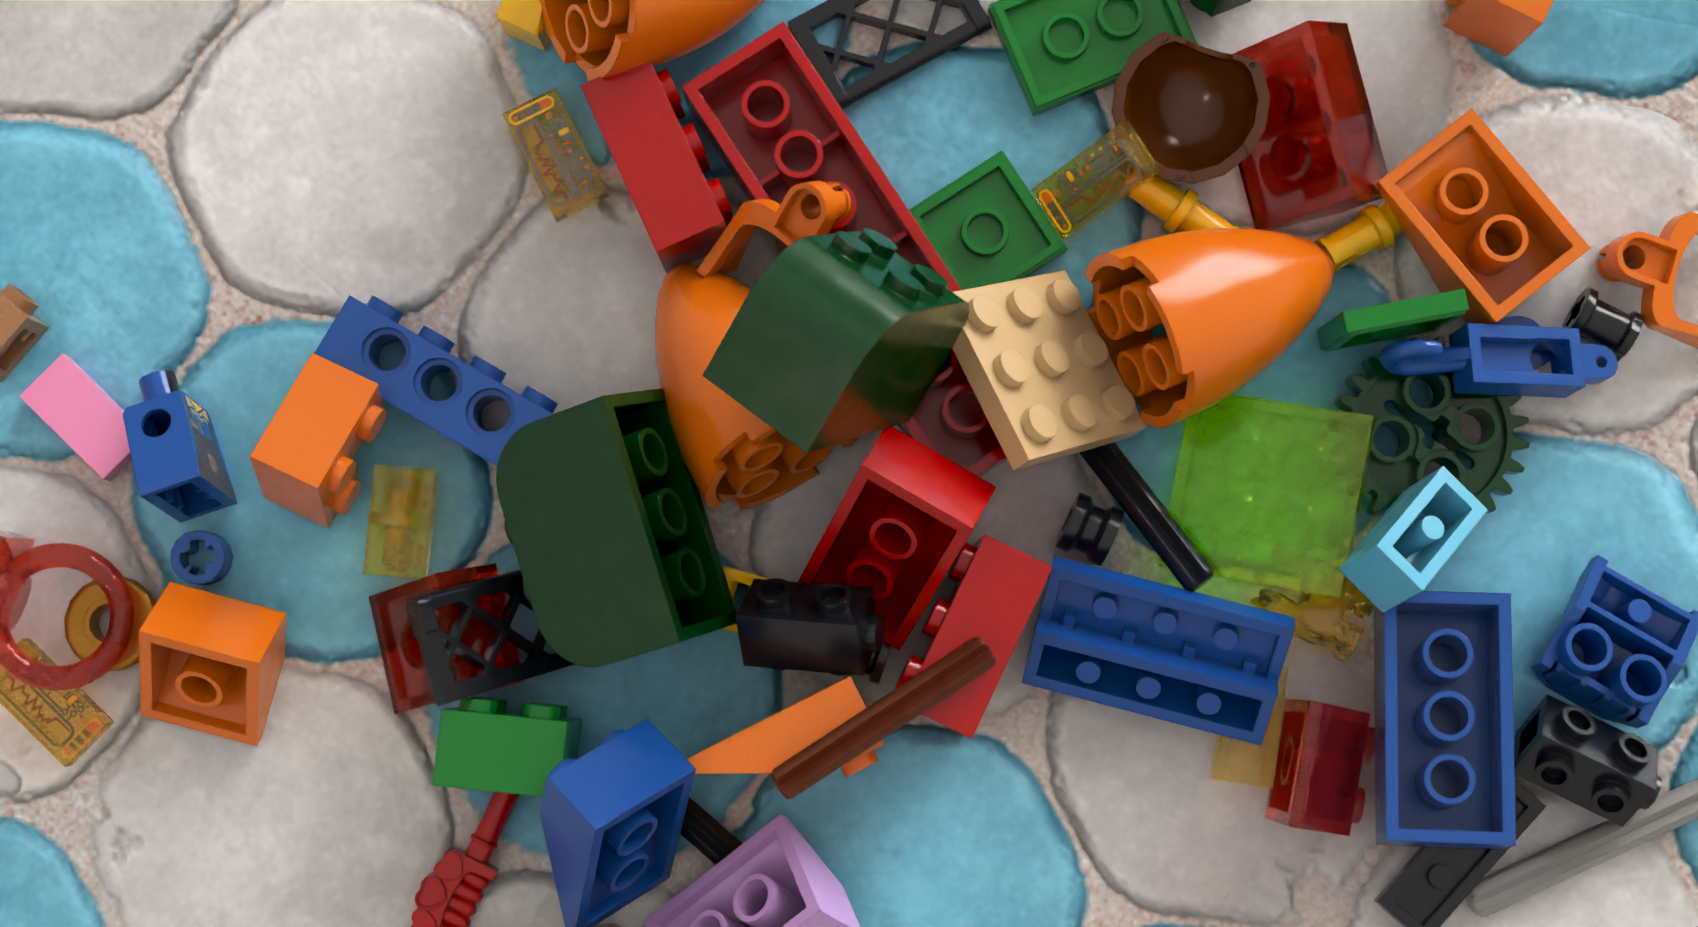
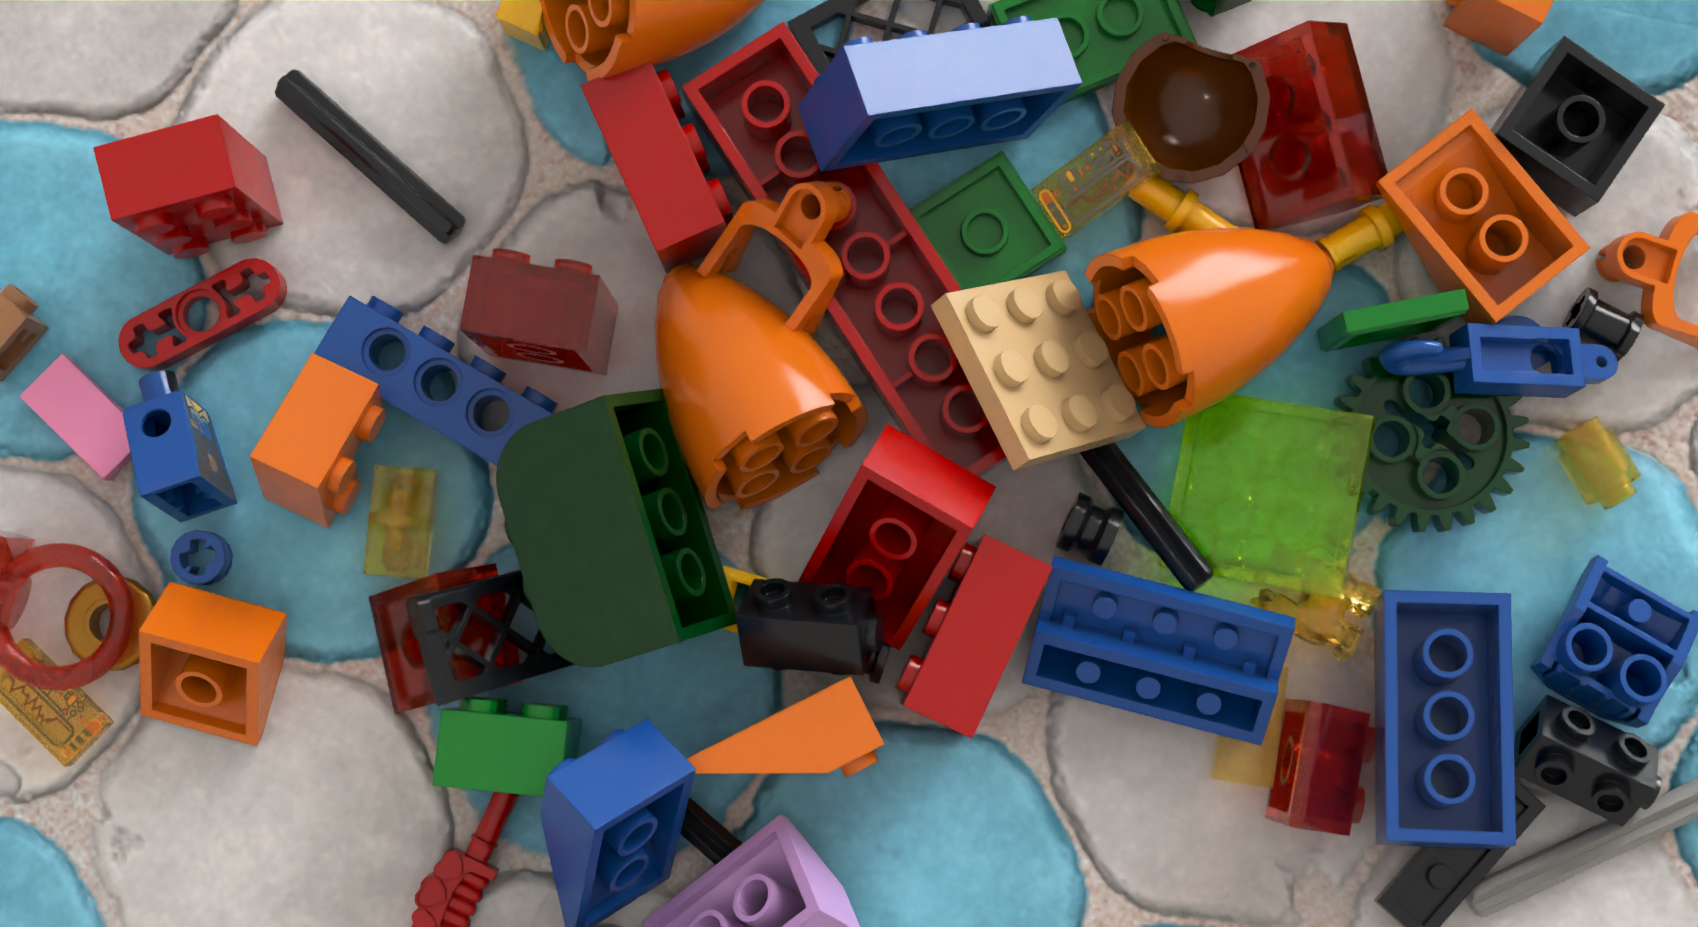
(170, 348): none -> red beam
(189, 187): none -> red brick
(370, 156): none -> black axle
(539, 311): none -> clear red brick
(556, 154): clear yellow tile -> none
(838, 339): dark green brick -> none
(883, 717): copper axle -> none
(937, 91): none -> brick
(1413, 539): medium azure brick -> none
(1575, 125): none -> black brick
(1597, 463): none -> clear yellow brick

